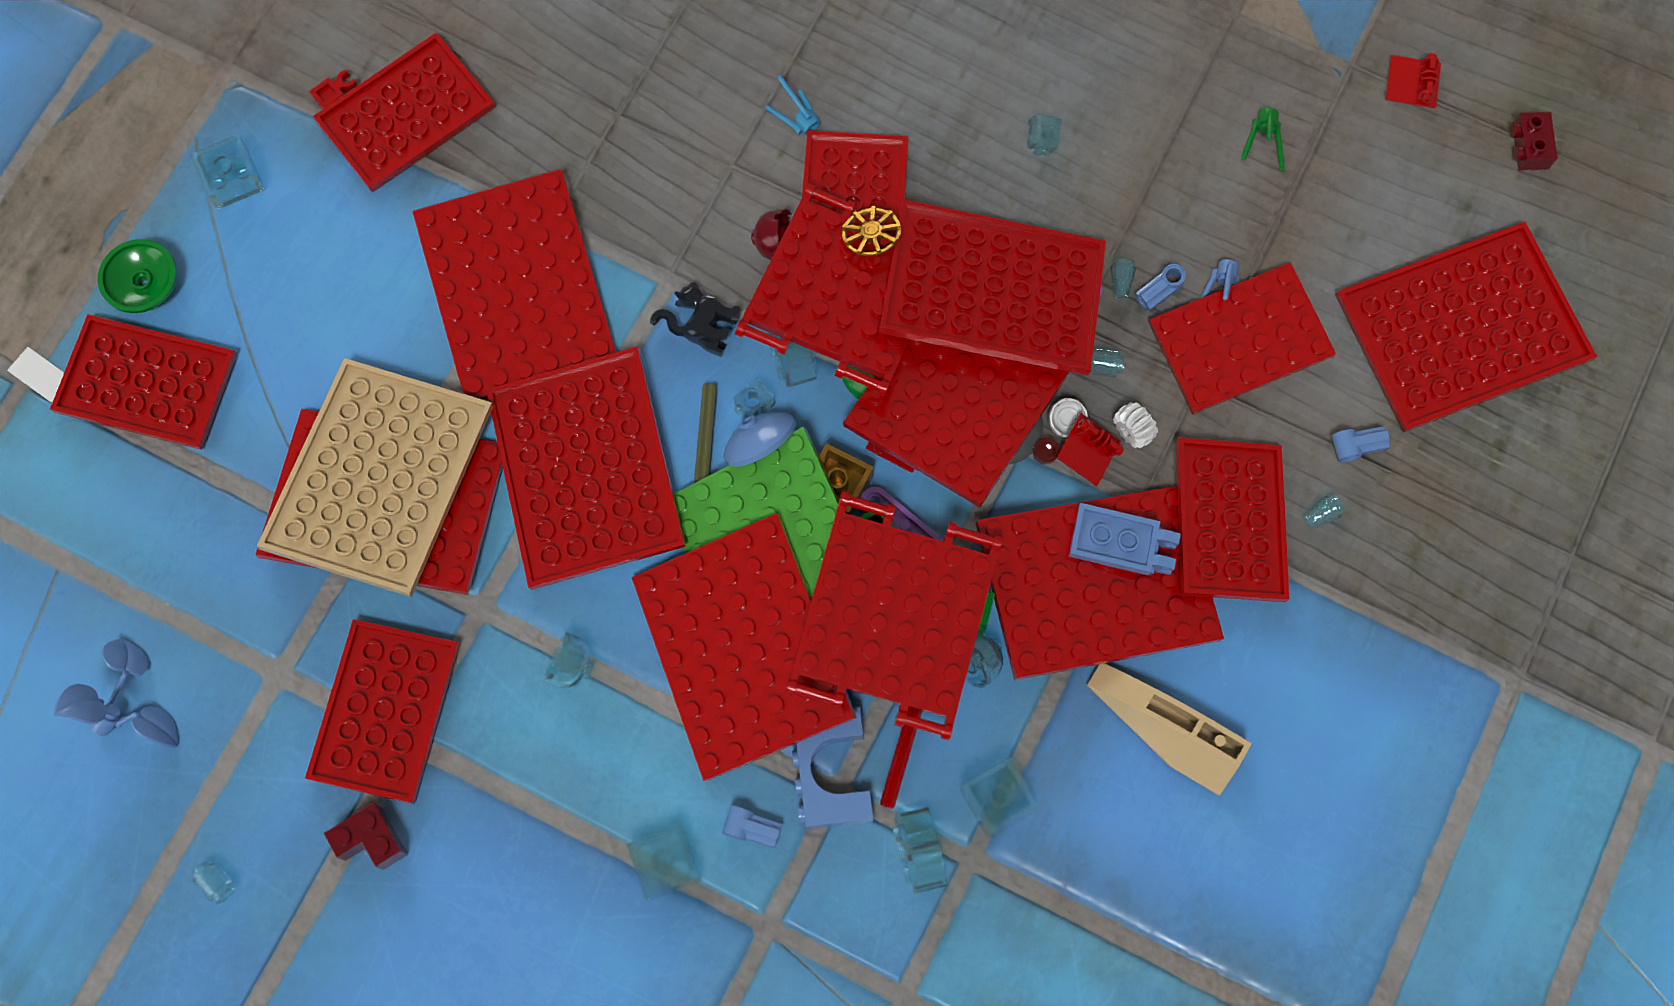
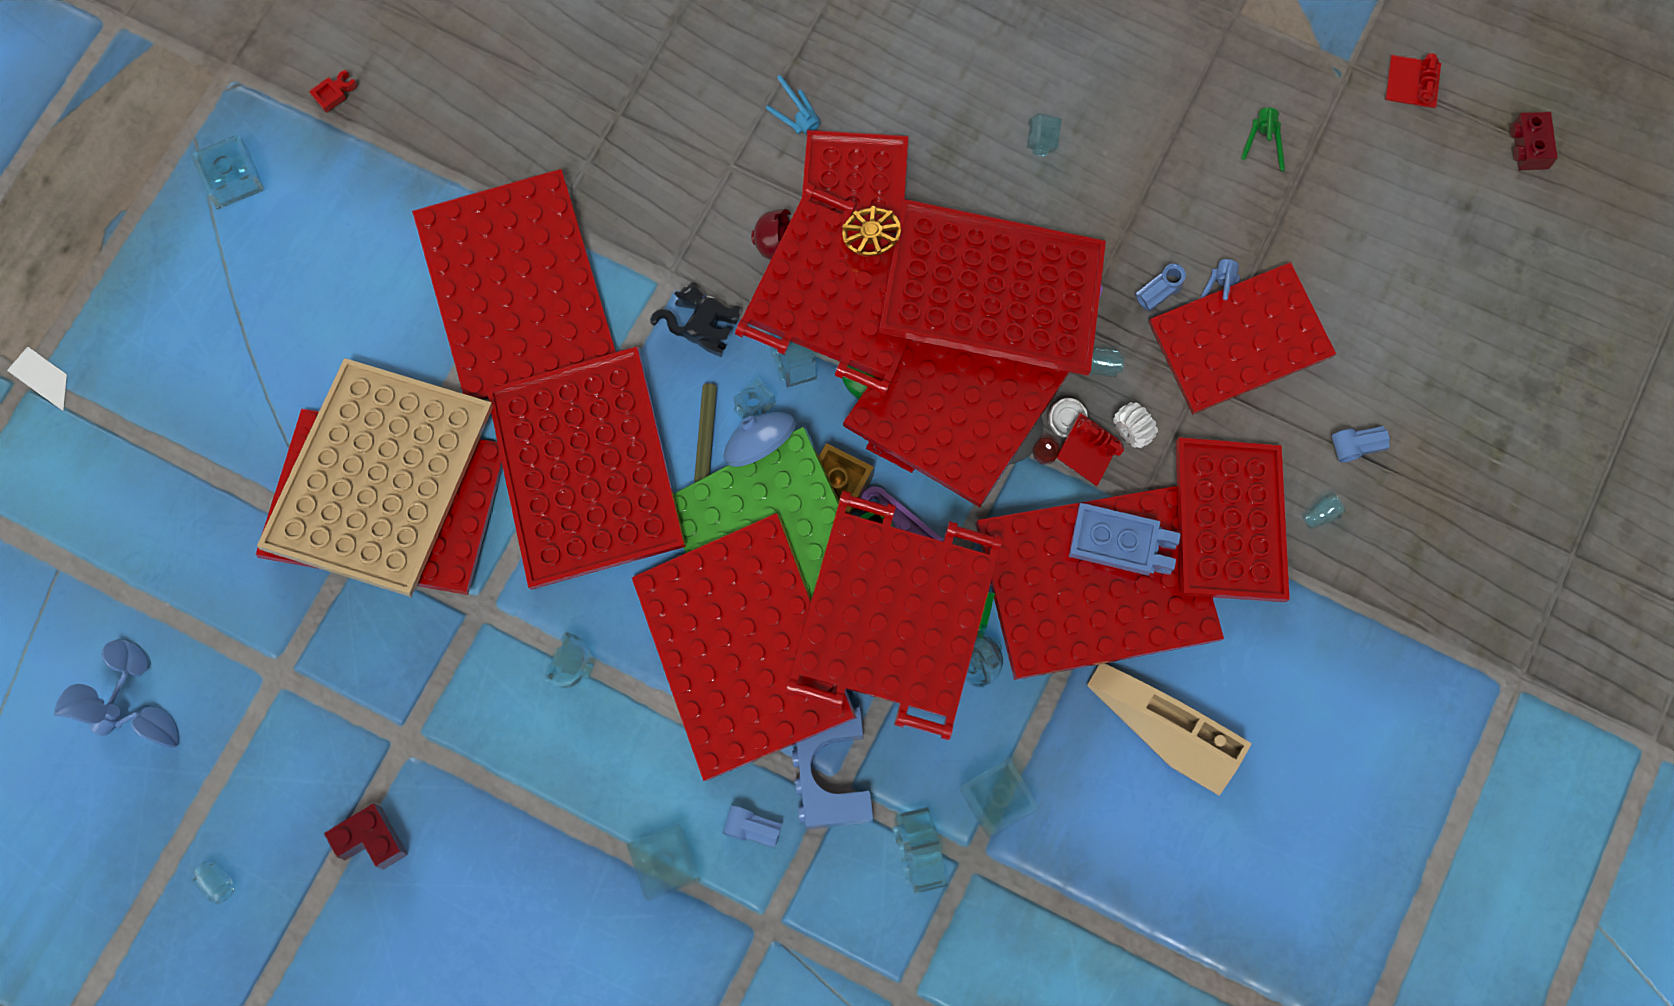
(128, 267): green dish -> none
(144, 381): red plate -> none
(383, 711): red plate -> none
(404, 111): red plate -> none
(899, 762): red axle -> none
(1122, 276): clear light blue cone -> none
(1465, 326): red plate -> none

